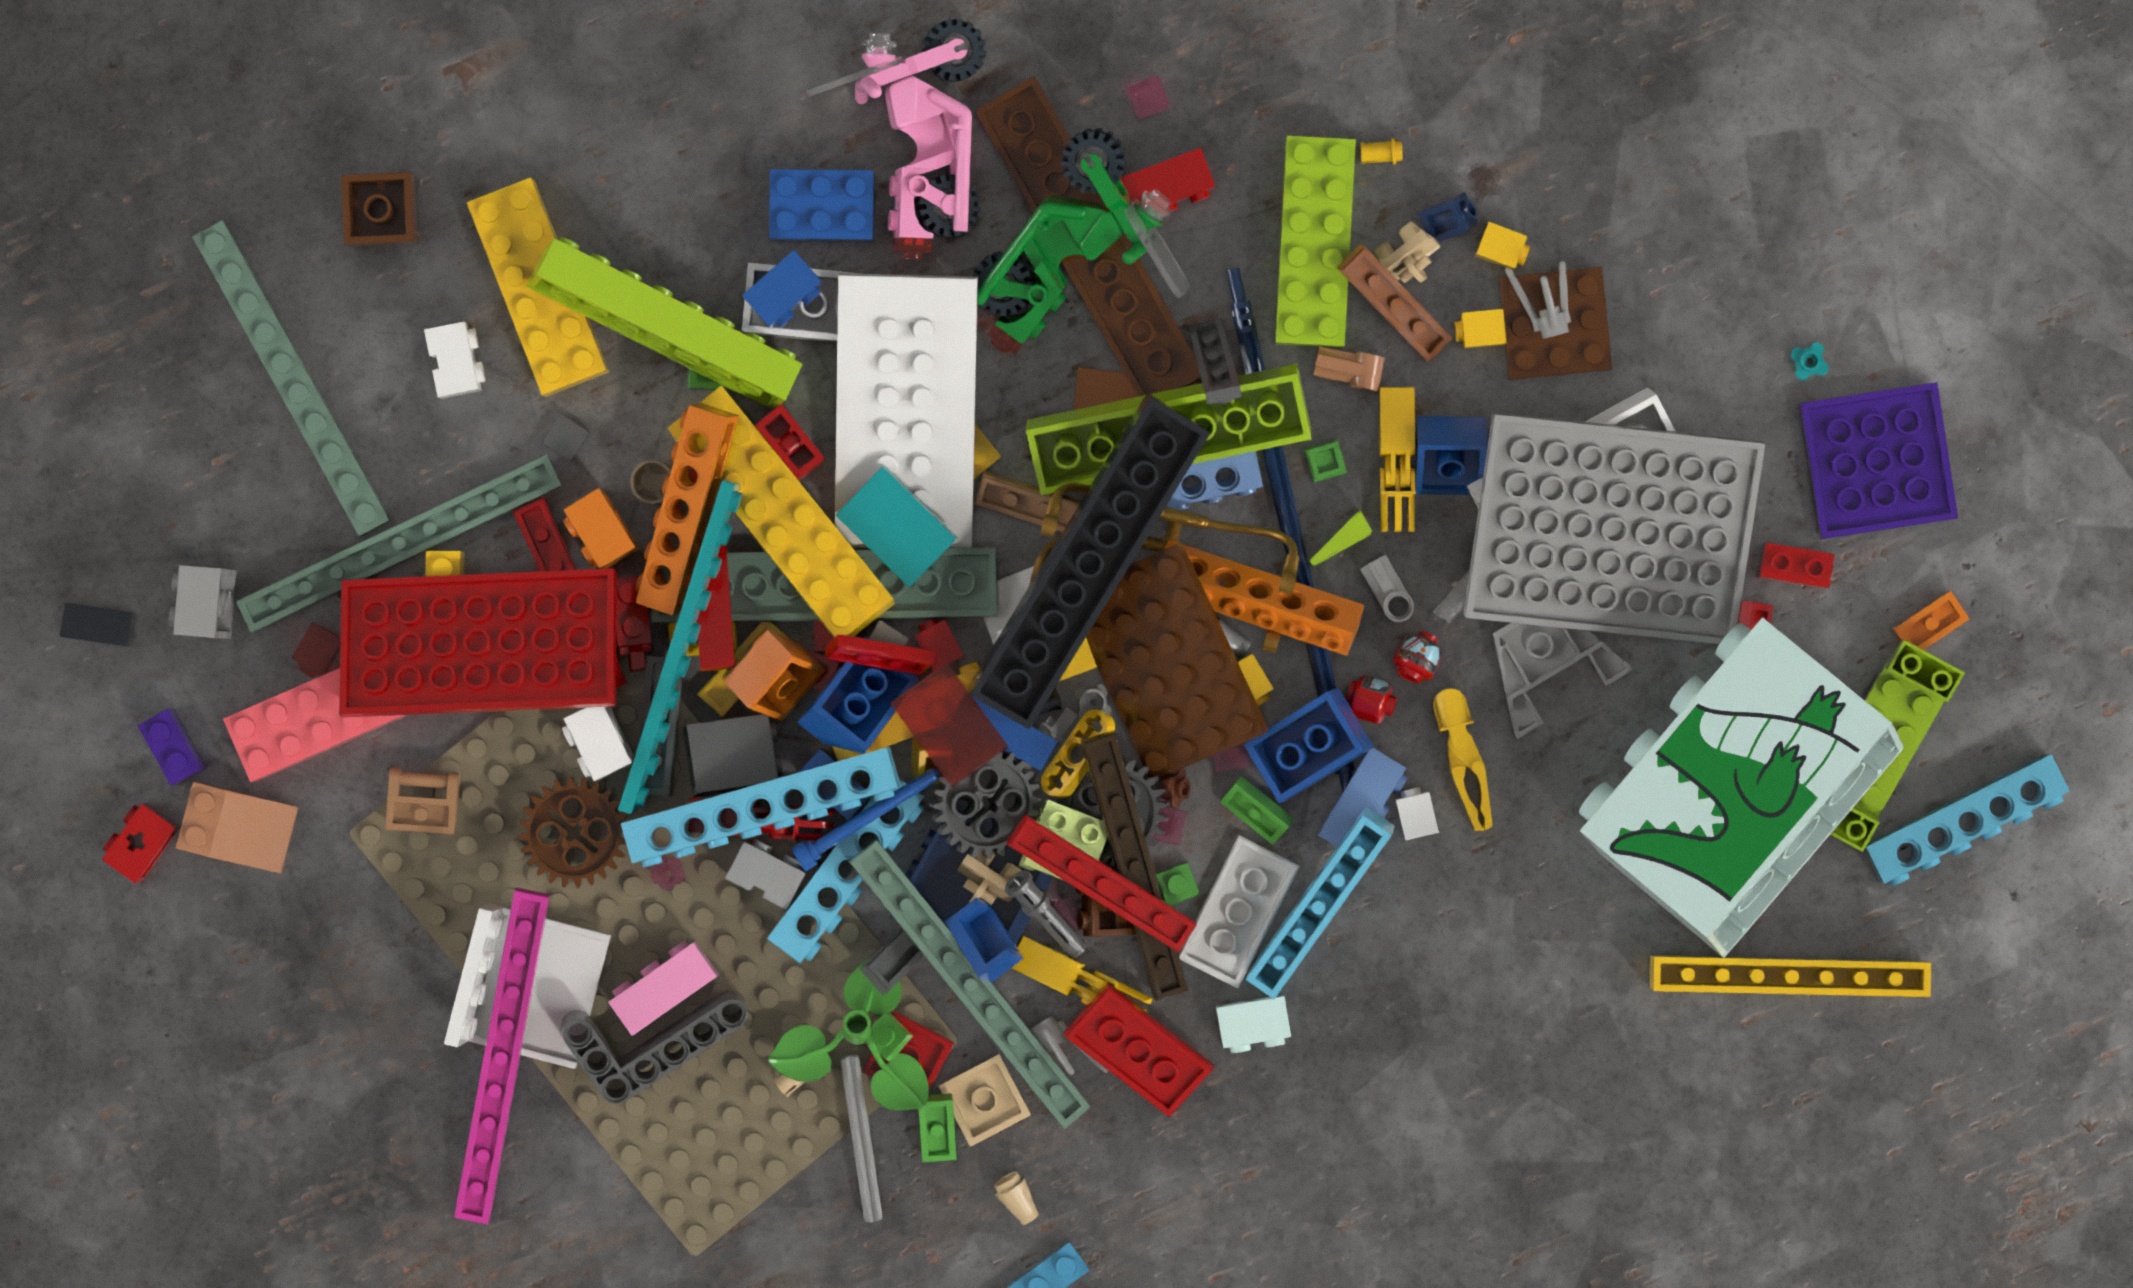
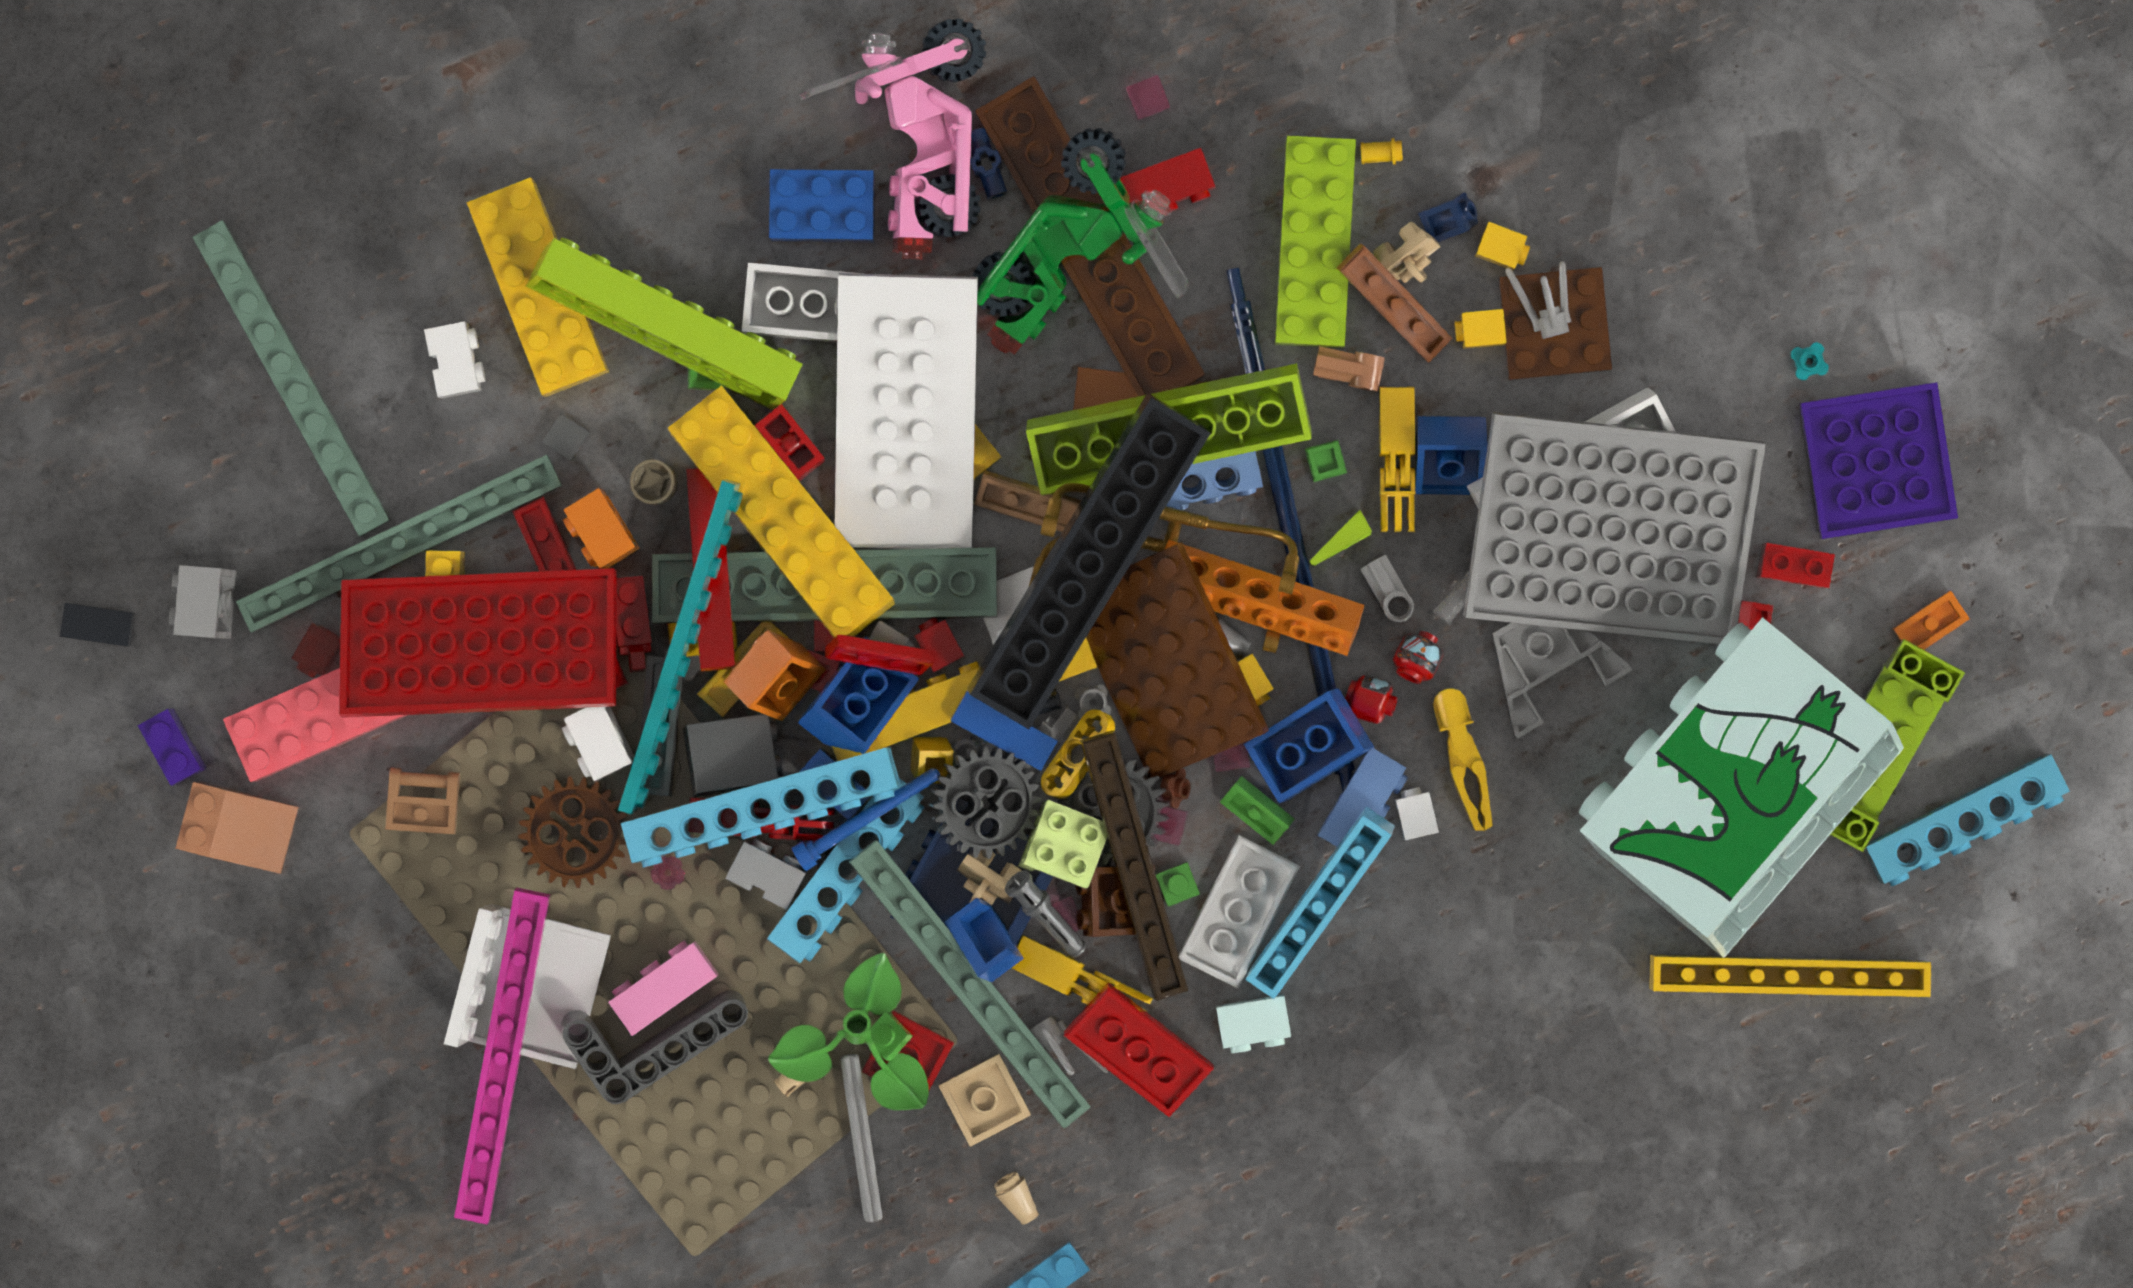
(157, 833): red brick -> none
(379, 209): reddish brown brick -> none
(718, 429): orange brick -> none
(783, 290): blue brick -> none
(891, 962): dark grey tile -> none
(896, 526): teal tile -> none
(937, 1129): bright green plate -> none
(949, 725): clear red tile -> none
(991, 179): none -> dark blue axle
(1101, 883): red tile -> none
(1214, 362): dark grey plate -> none

